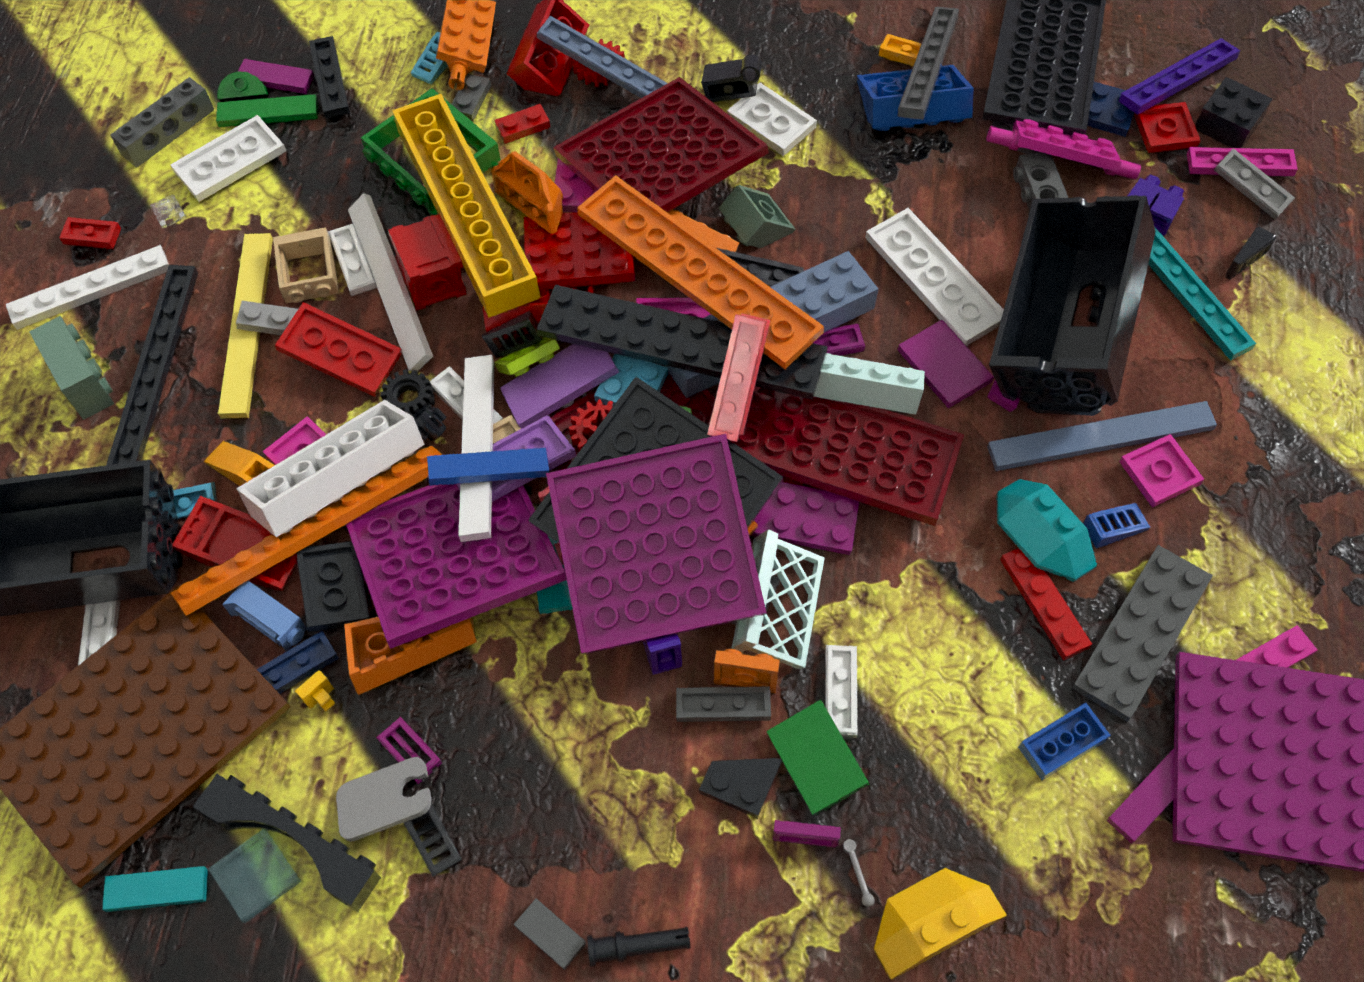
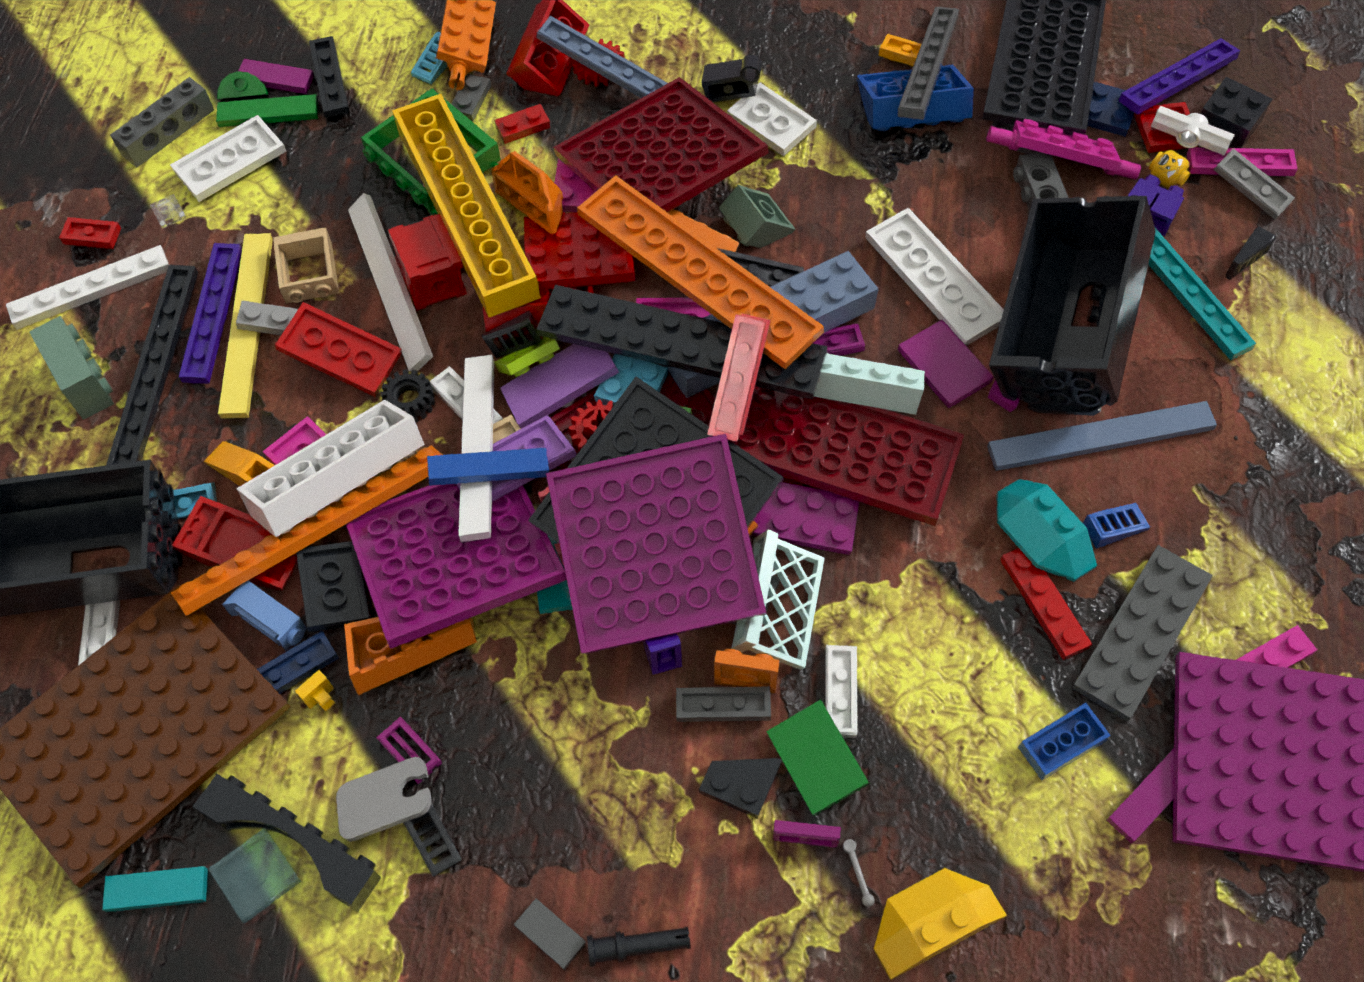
(211, 314): none -> dark purple plate
(352, 259): white tile -> none
(430, 422): black gear -> none
(1161, 470): dark pink plate -> none
(1170, 168): none -> yellow head
(1192, 130): none -> white piece

